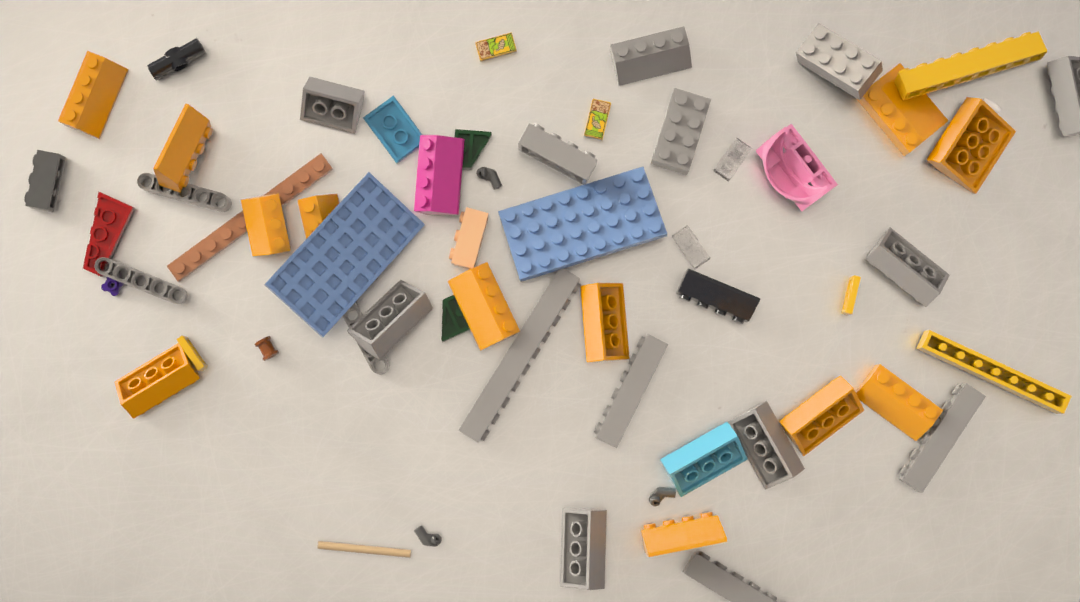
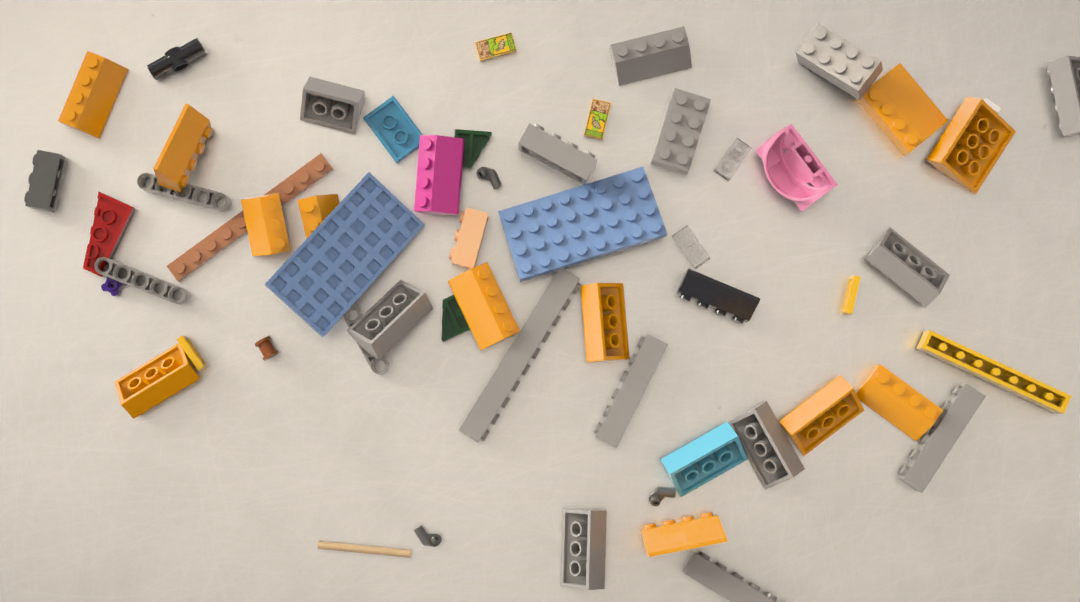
(970, 65): yellow brick -> none

